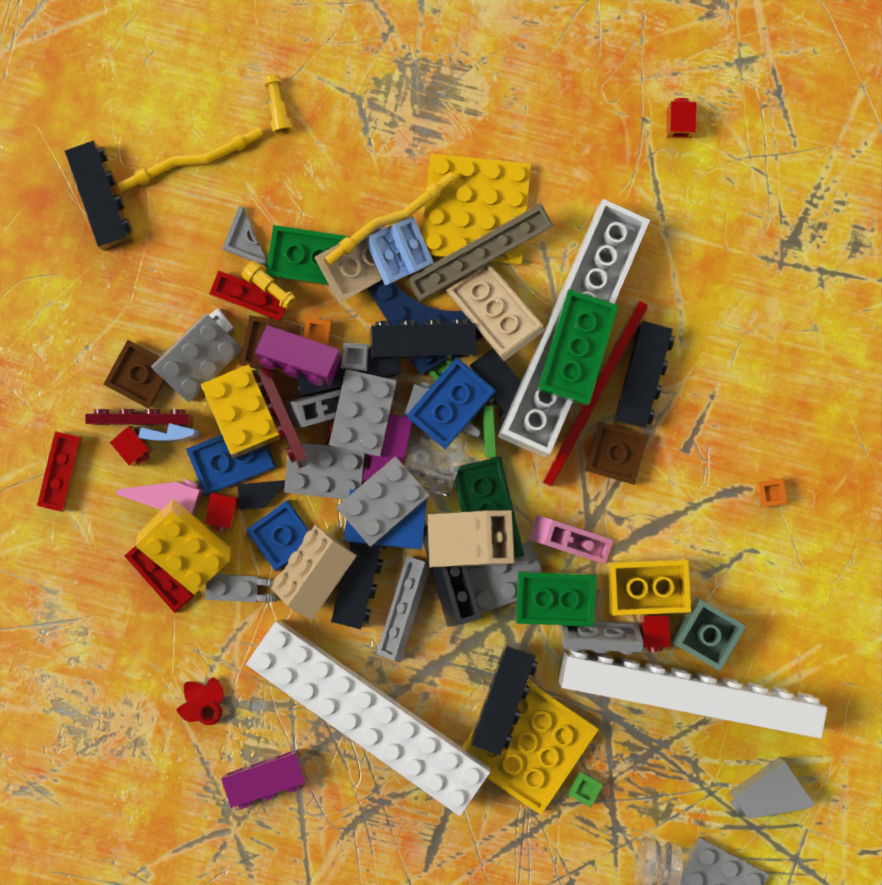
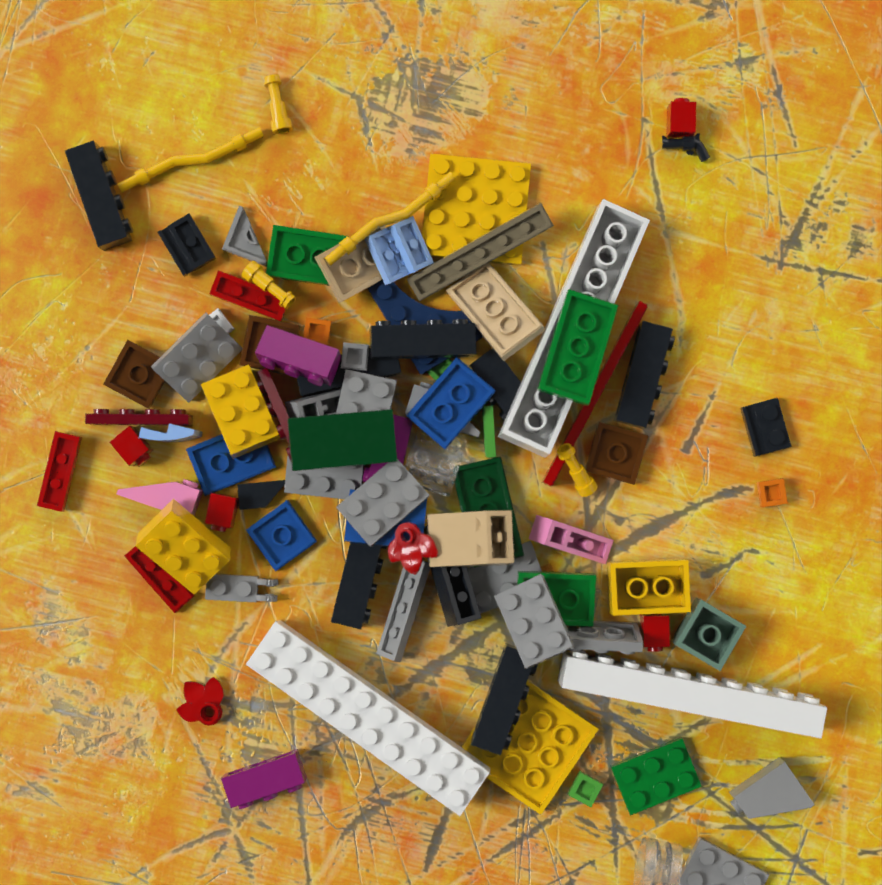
(186, 245): none -> black plate
(312, 572): tan brick -> none
(342, 440): none -> dark green tile
(413, 550): none -> red plate
(534, 621): none -> light grey plate
(584, 483): none -> yellow piece
(655, 776): none -> green plate
(687, 144): none -> black piece
(765, 427): none -> black plate

